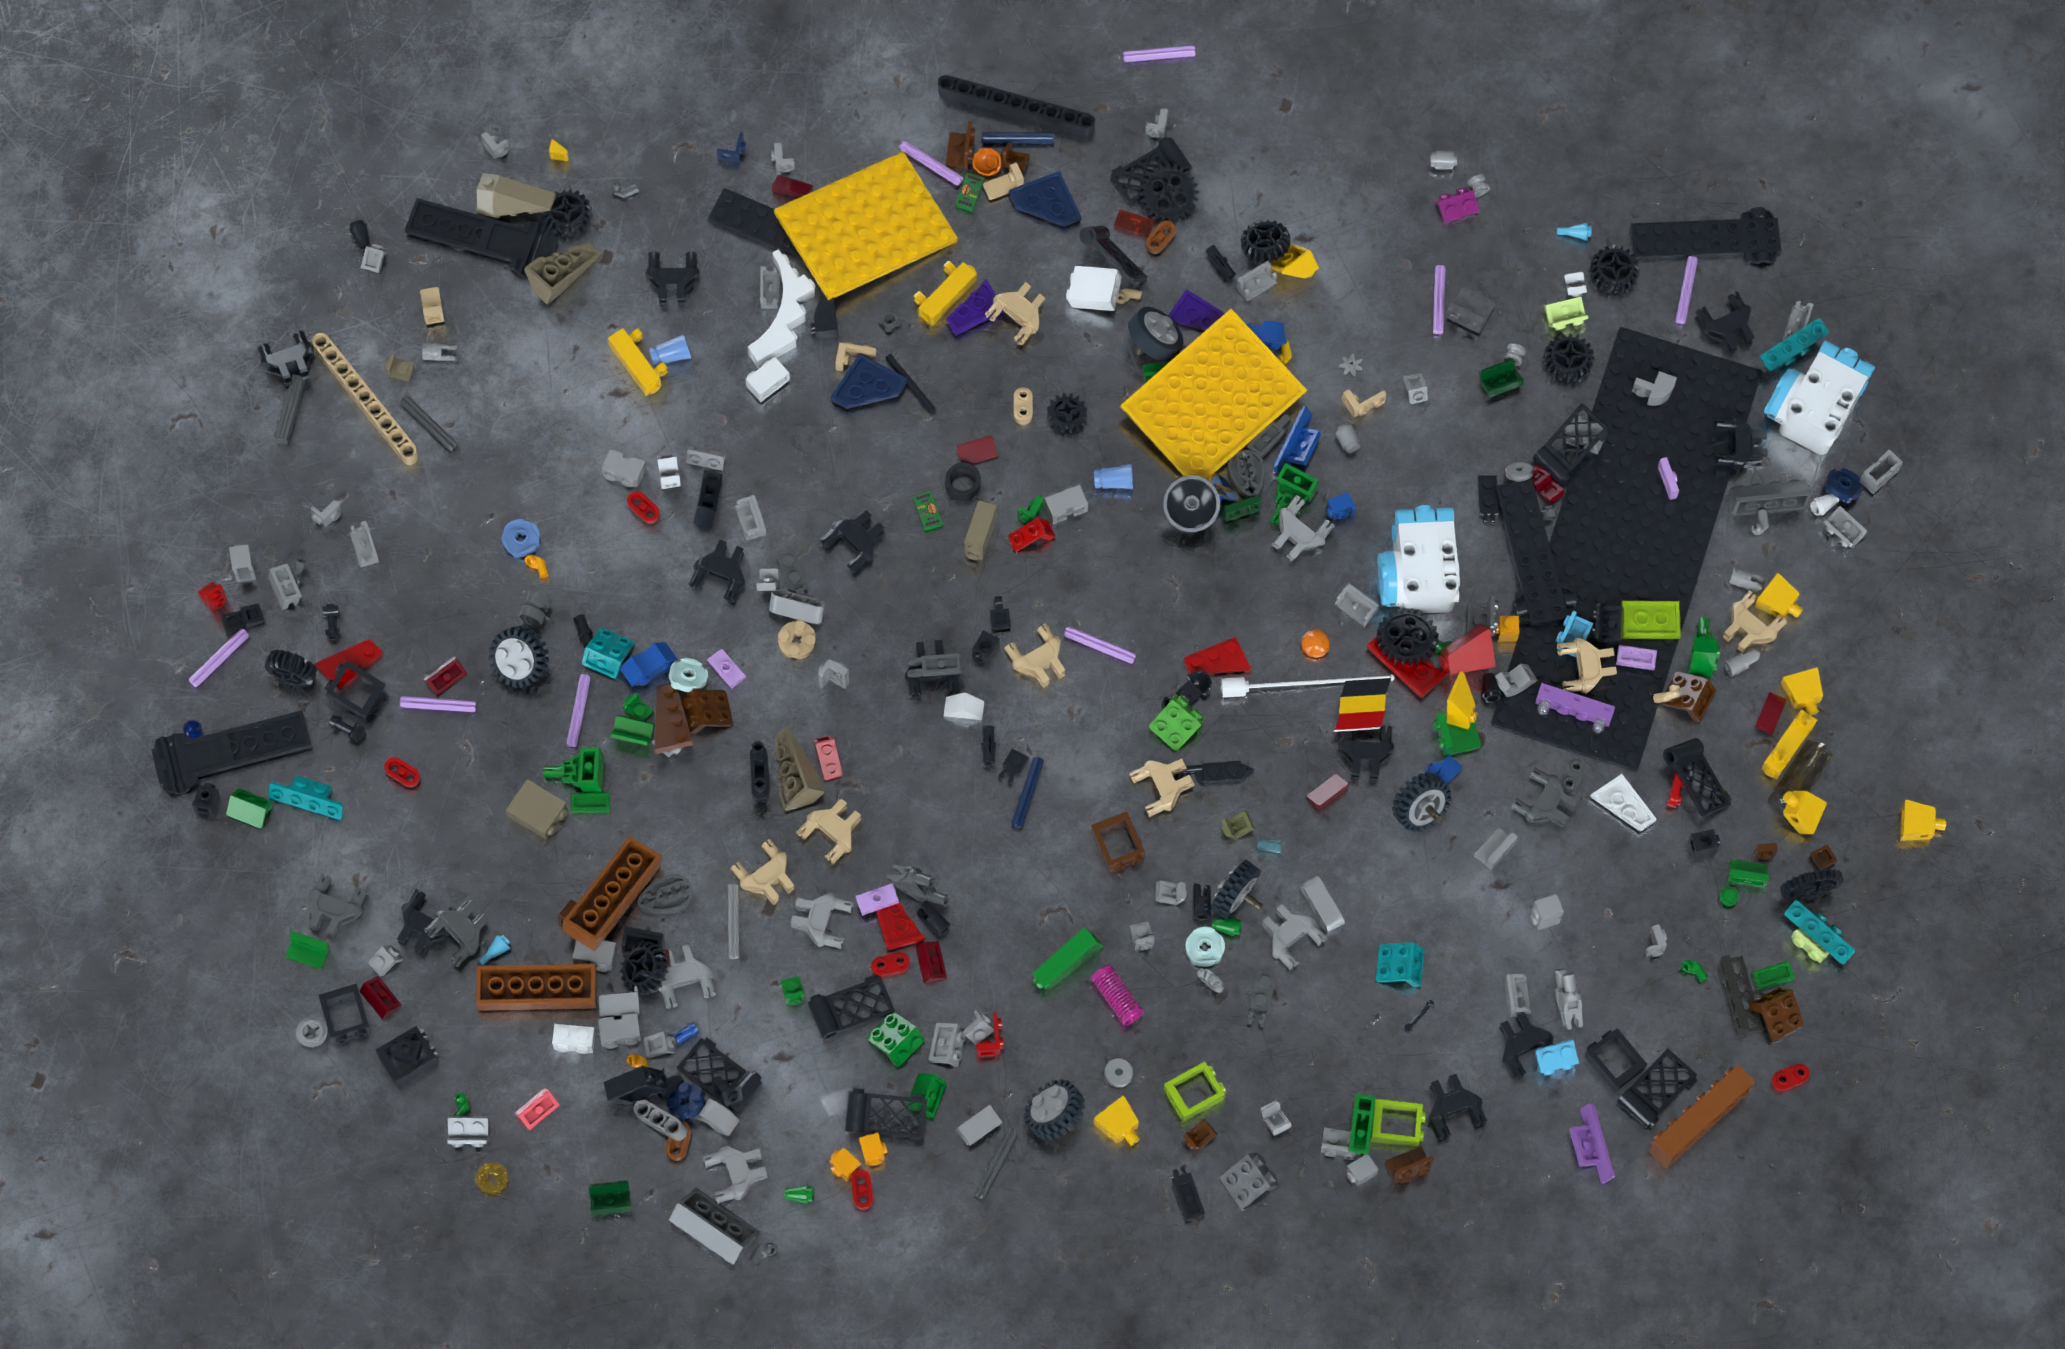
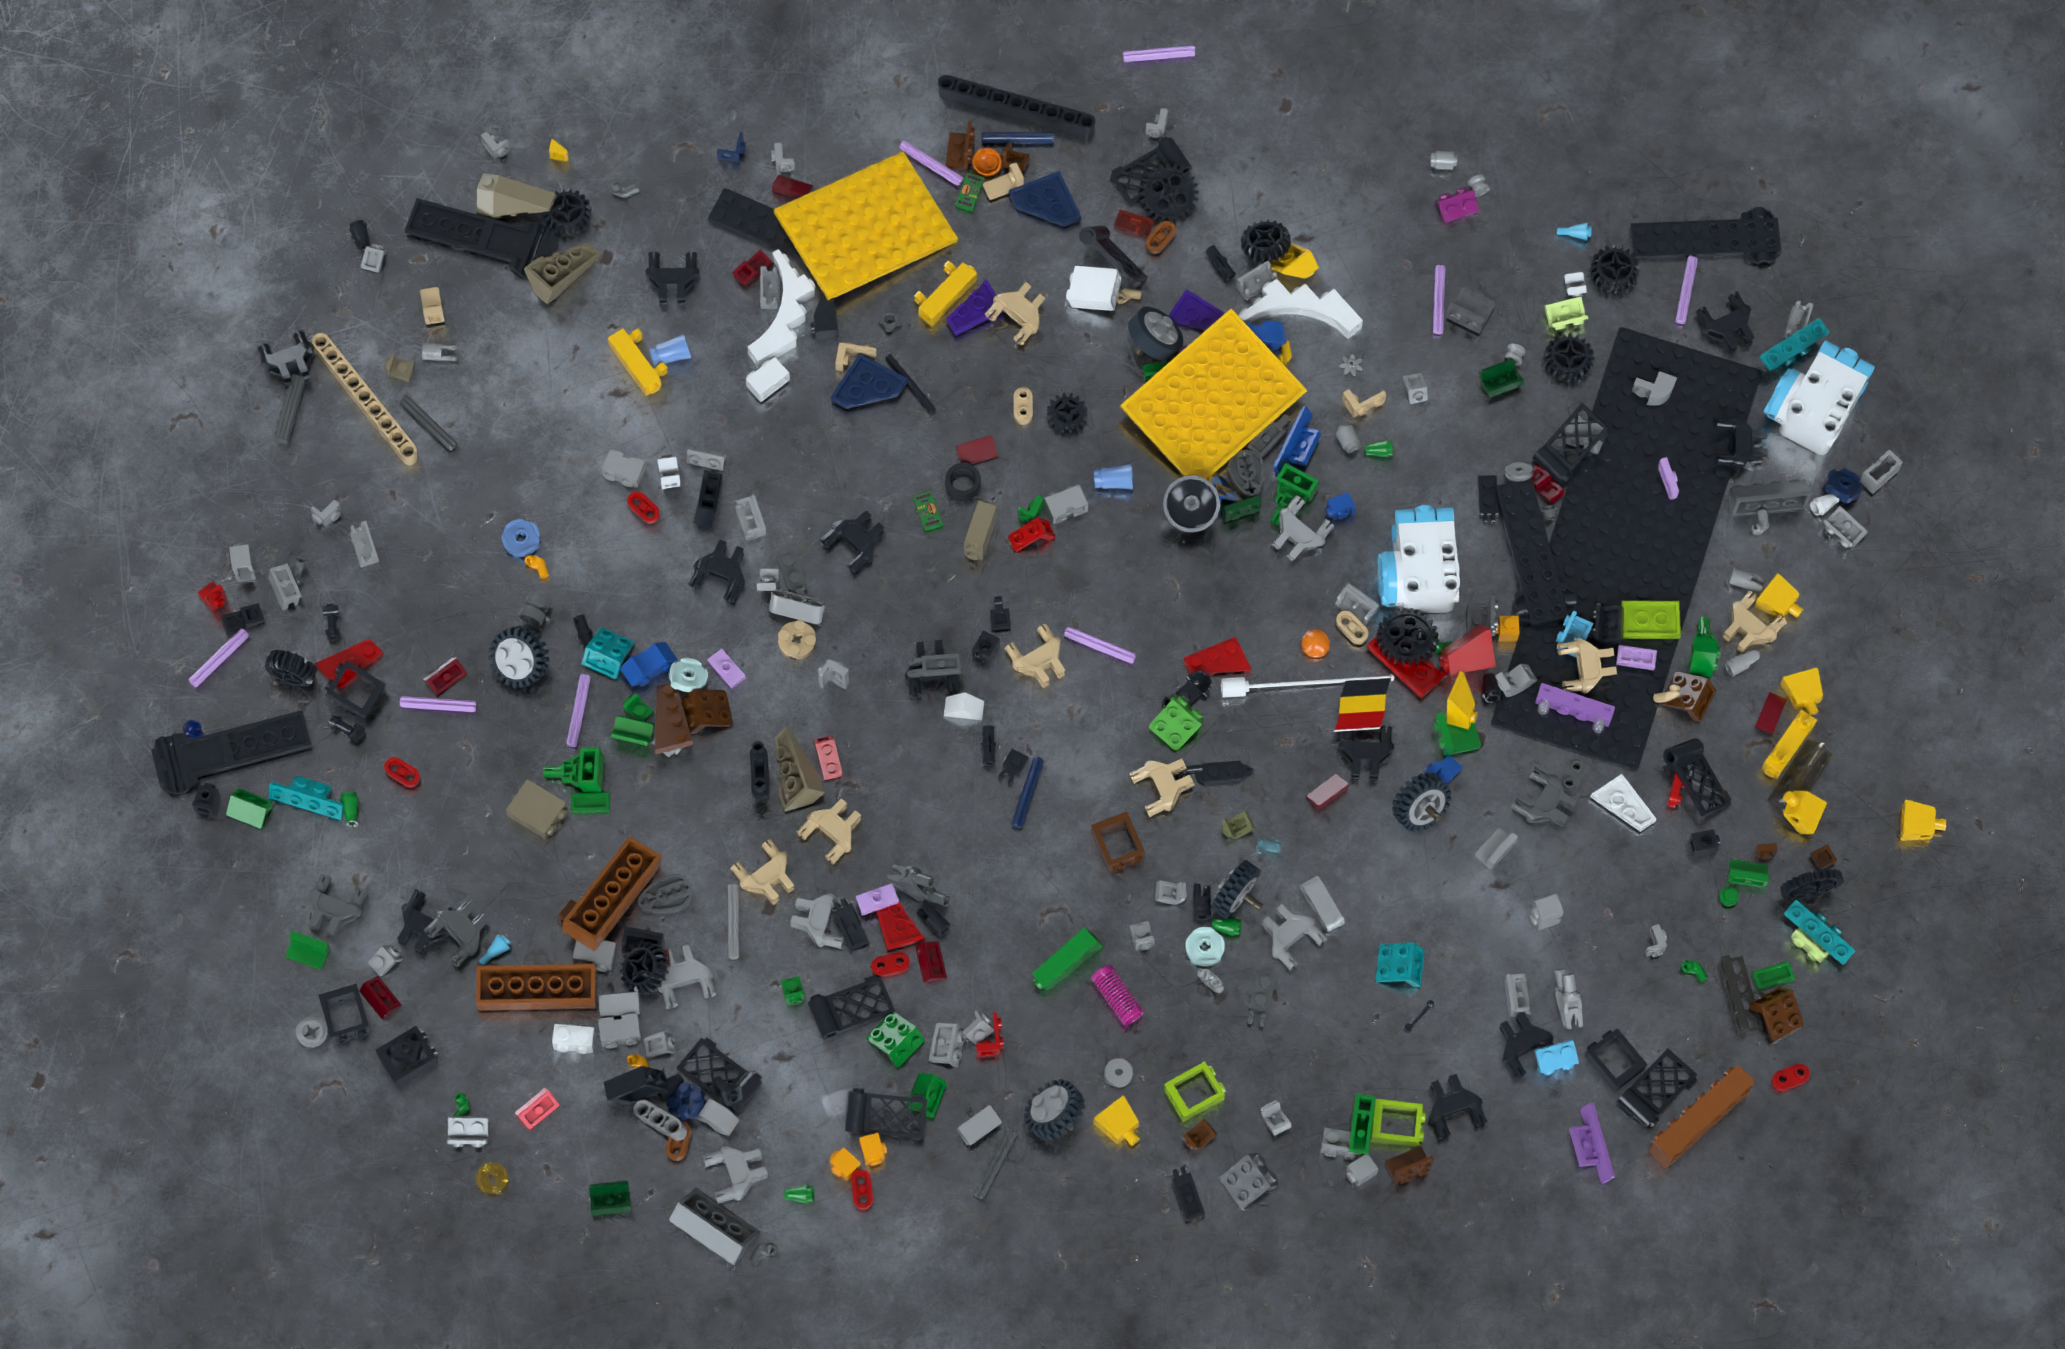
(350, 807): none -> green cone
(685, 1033): blue pin -> none
(751, 269): none -> dark red slope
(850, 924): none -> black hinge
(1302, 301): none -> white arch
(1352, 628): none -> tan plate
(1381, 448): none -> green cone

